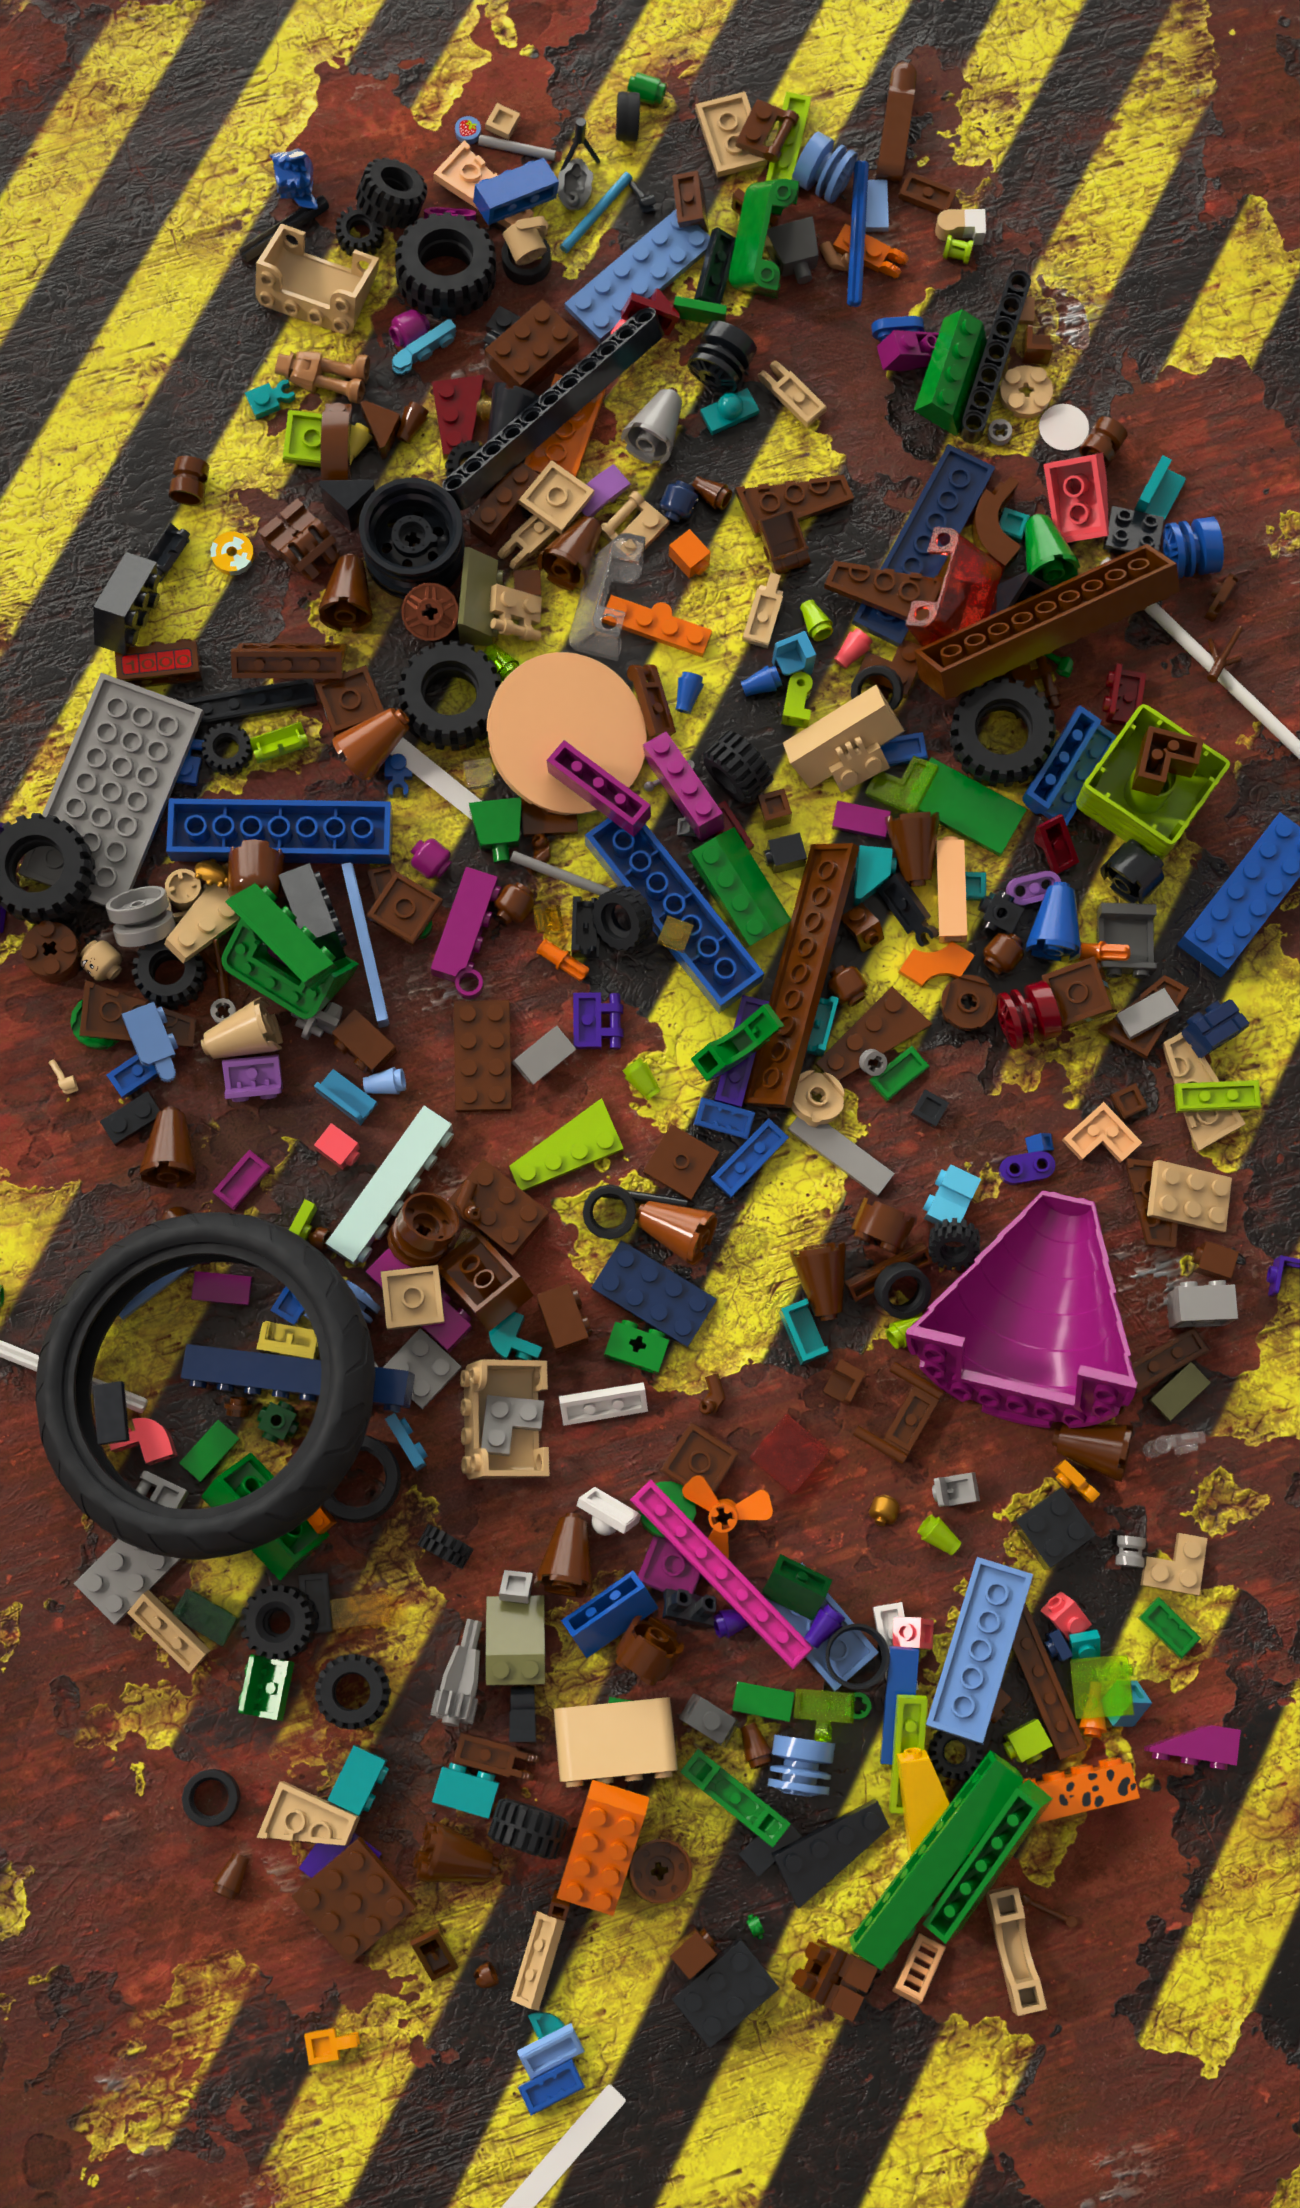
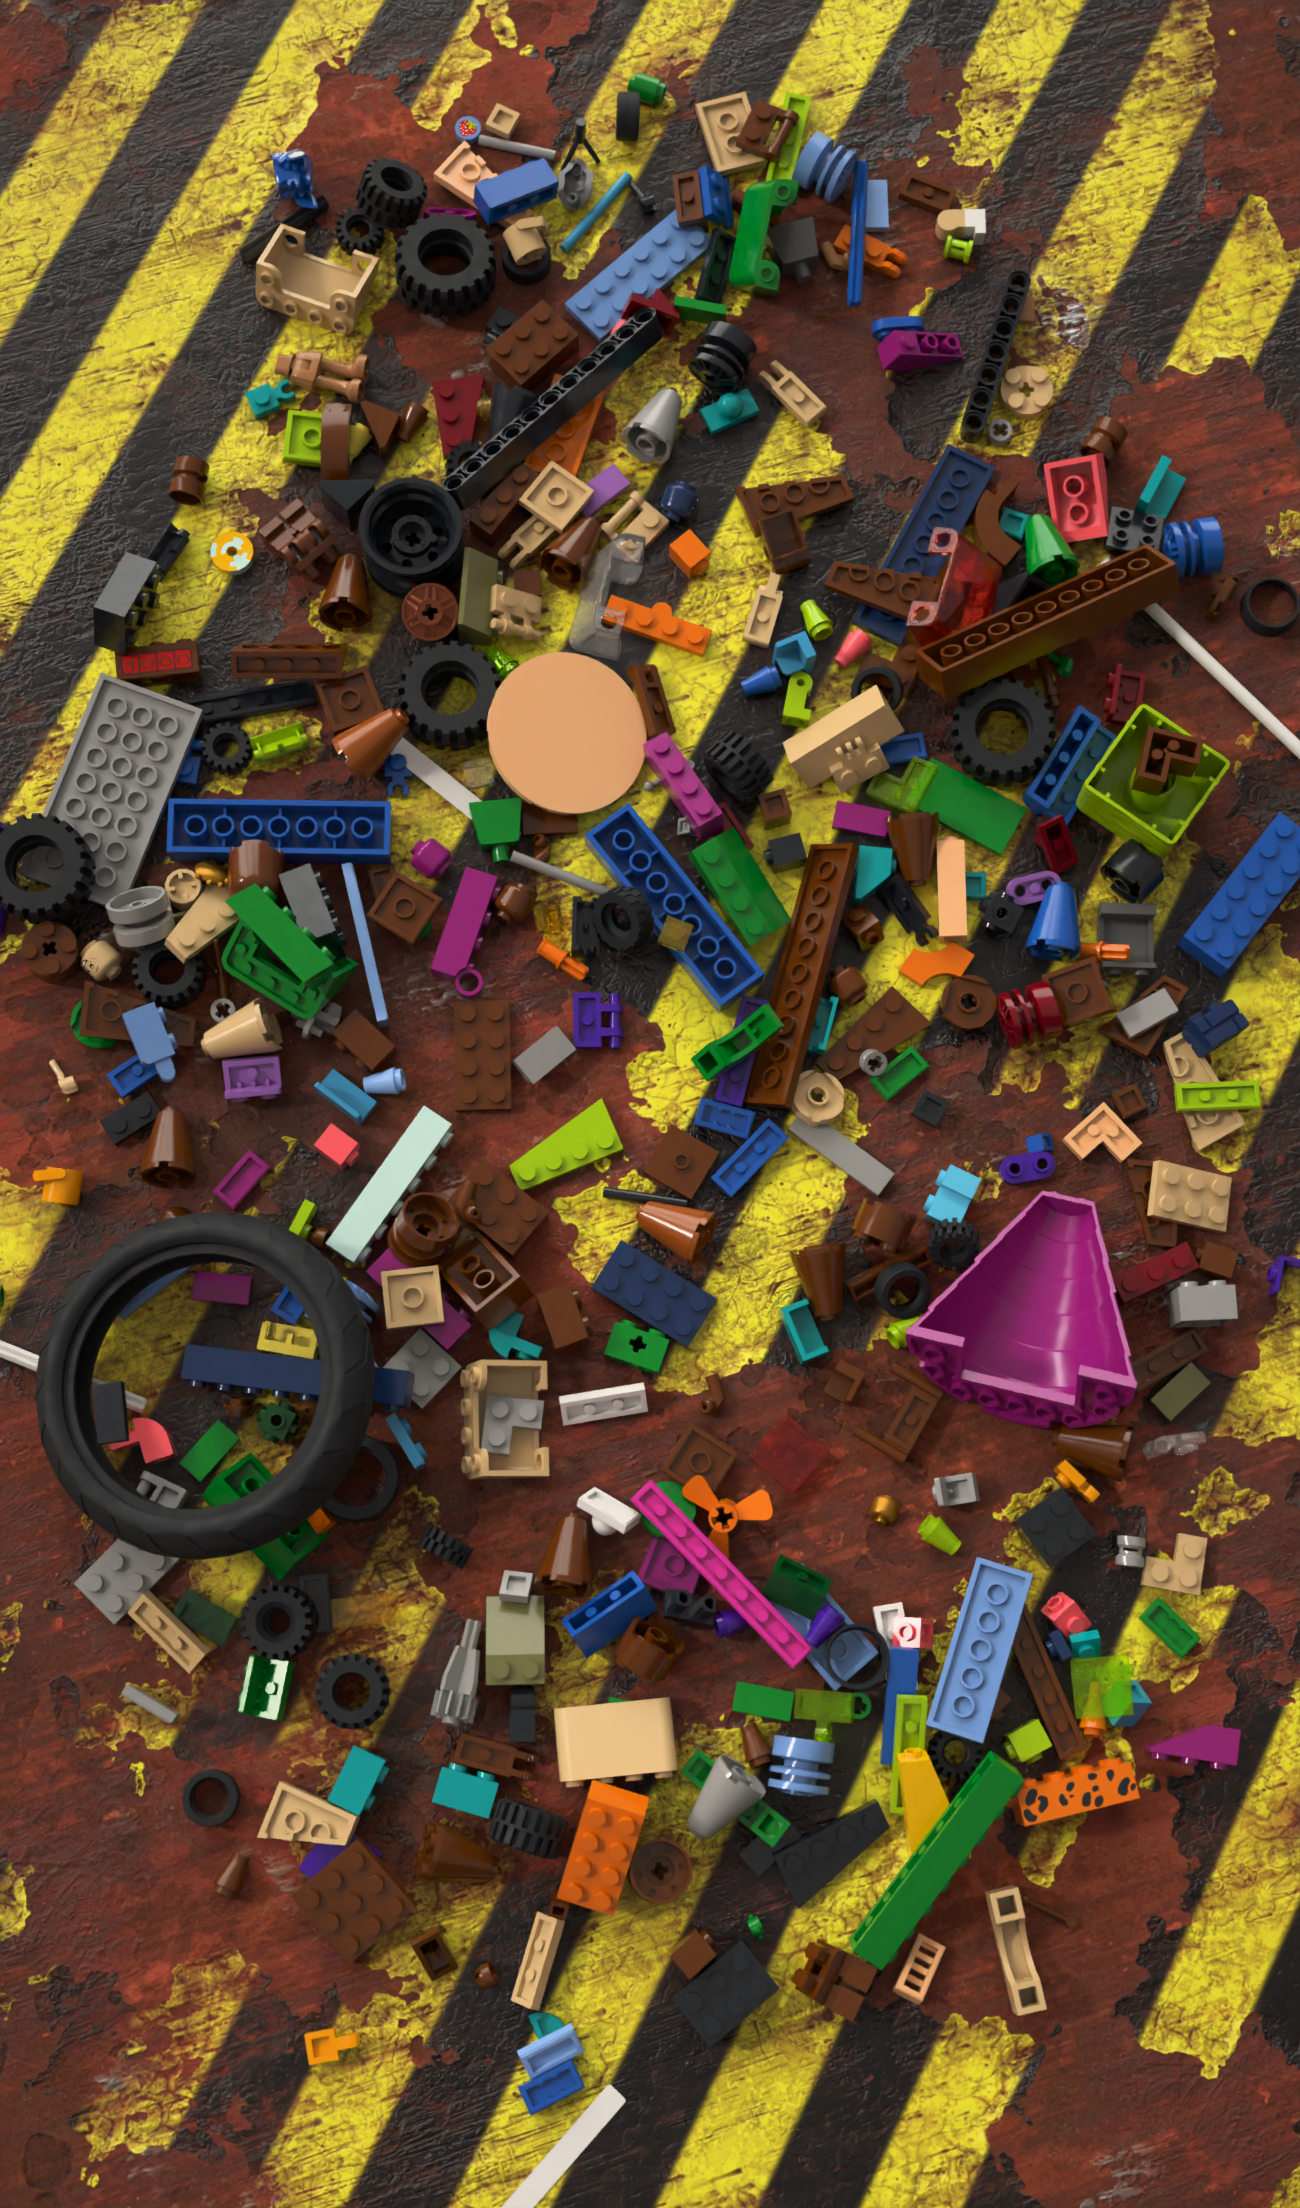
(60, 1185): none -> light orange piece
(150, 1704): none -> light grey tile
(408, 327): magenta head -> none
(422, 347): medium azure hinge -> none
(591, 1223): black tyre -> none
(599, 788): magenta brick -> none
(641, 1078): lime cone -> none
(688, 691): blue cone -> none
(709, 1720): dark grey torso -> none
(713, 492): reddish brown cone -> none
(716, 197): none -> blue plate
(724, 1797): none -> light grey cone
(897, 122): reddish brown piece -> none
(952, 371): green slope -> none
(987, 1861): green brick -> none
(1003, 953): reddish brown head -> none
(1036, 348): reddish brown panel -> none
(1064, 427): white sticker -> none
(1154, 1273): none -> dark red brick
(1221, 662): reddish brown plant -> none
(1258, 626): none -> black tyre

